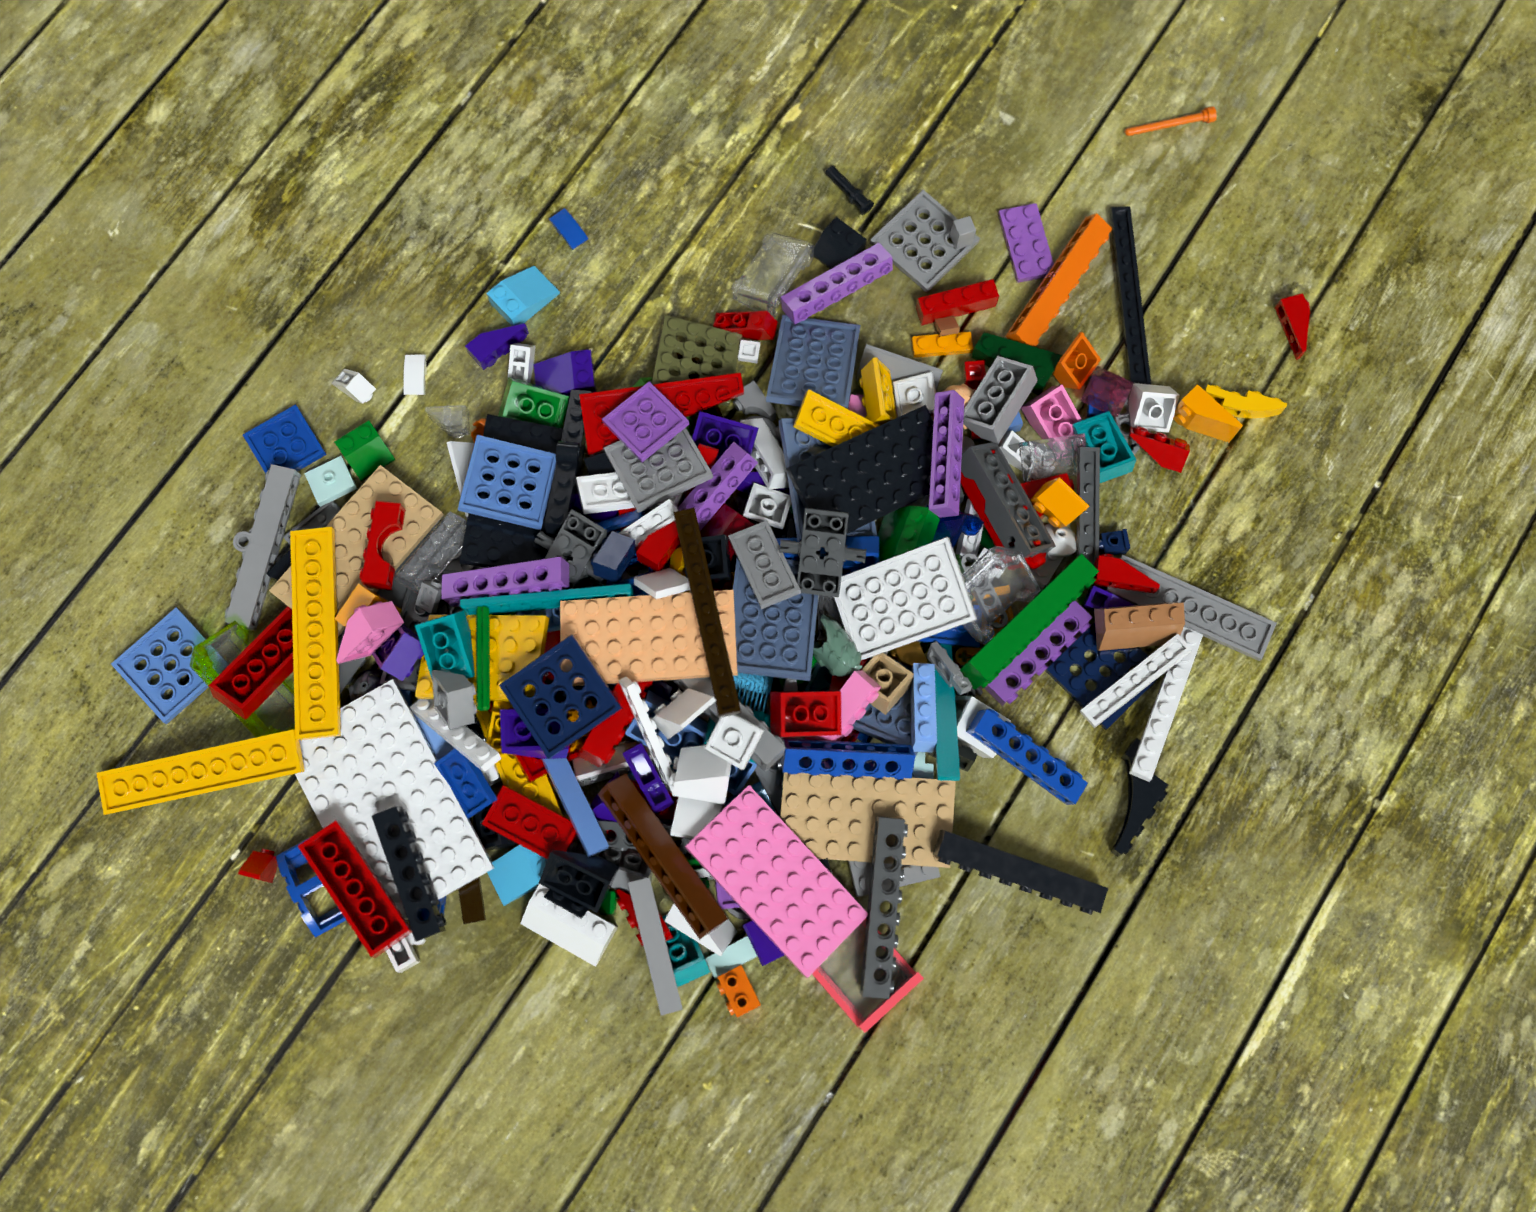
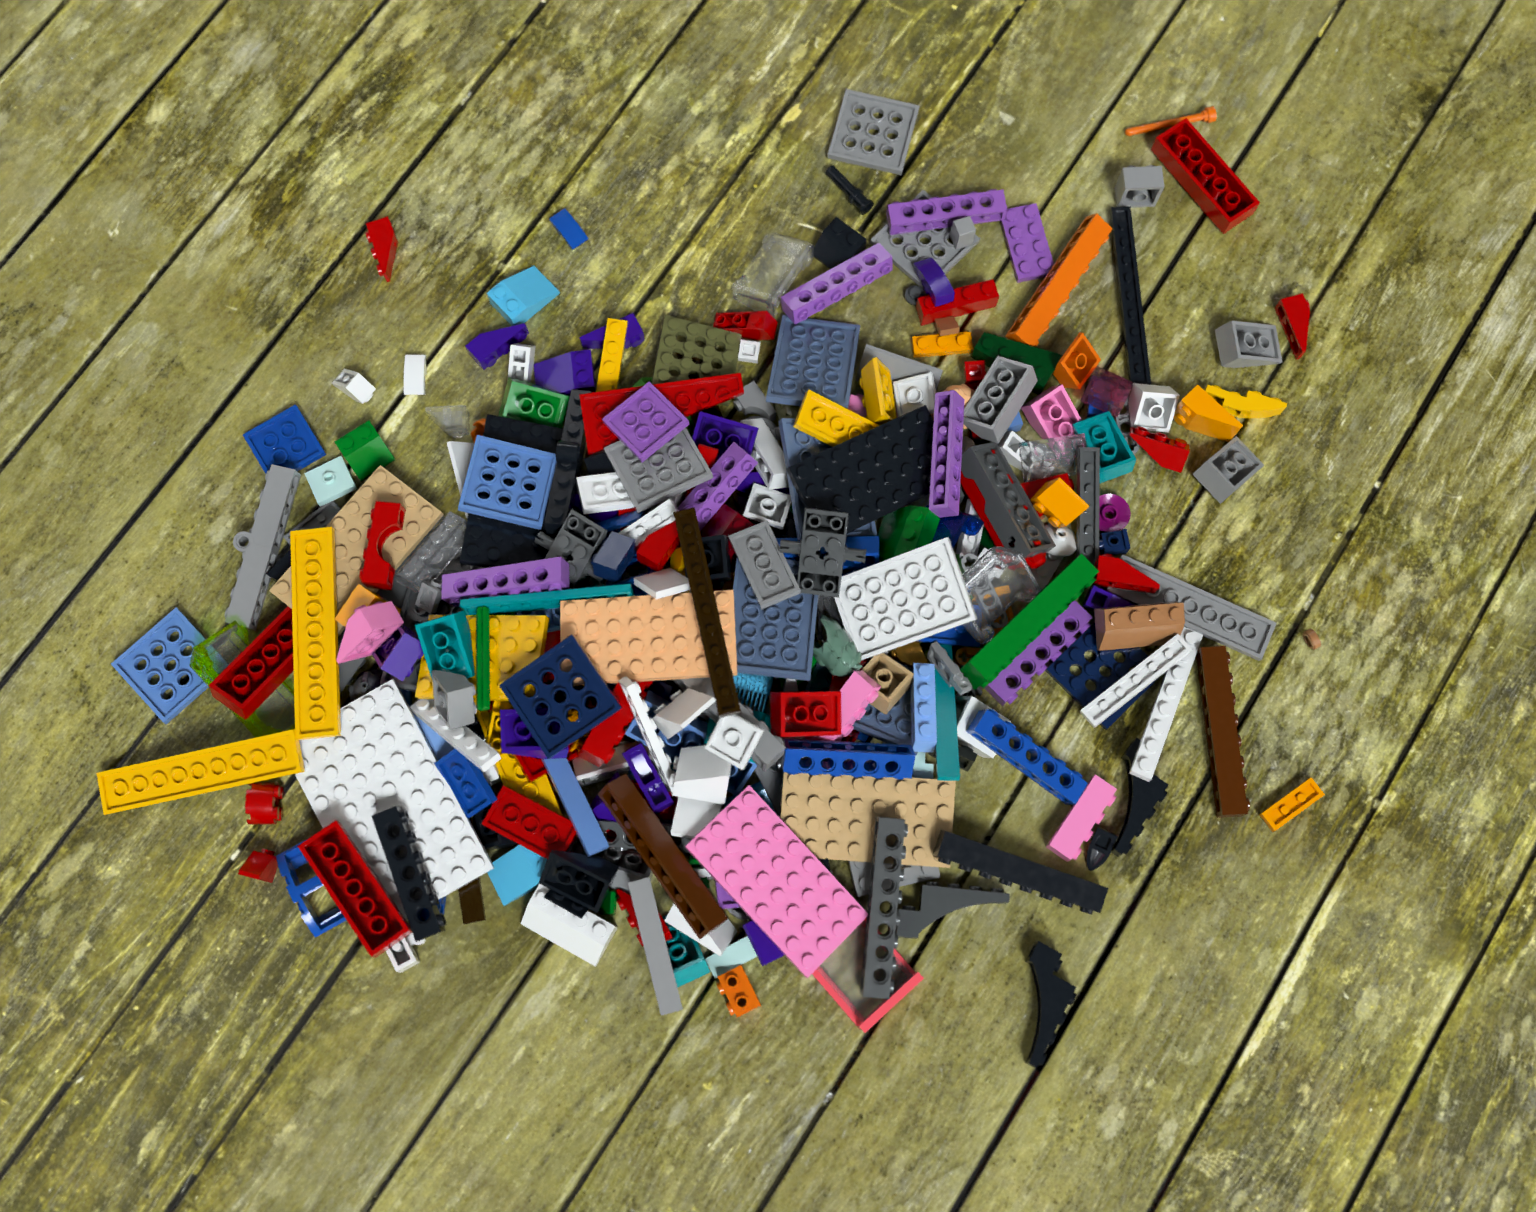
(263, 803): none -> red brick
(385, 244): none -> red slope
(612, 355): none -> yellow plate
(634, 335): none -> dark purple slope
(873, 159): none -> light grey piece
(913, 293): none -> dark grey plate
(934, 281): none -> dark purple slope
(939, 901): none -> dark grey arch
(940, 219): none -> medium lavender brick
(1052, 999): none -> black arch
(1081, 818): none -> bright pink brick
(1100, 848): none -> black plate
(1117, 508): none -> magenta dish
(1139, 186): none -> light grey brick
(1204, 175): none -> red brick
(1221, 732): none -> reddish brown brick
(1228, 469): none -> light grey slope
(1247, 344): none -> light grey slope
(1291, 804): none -> light orange plate
(1311, 639): none -> medium nougat tile

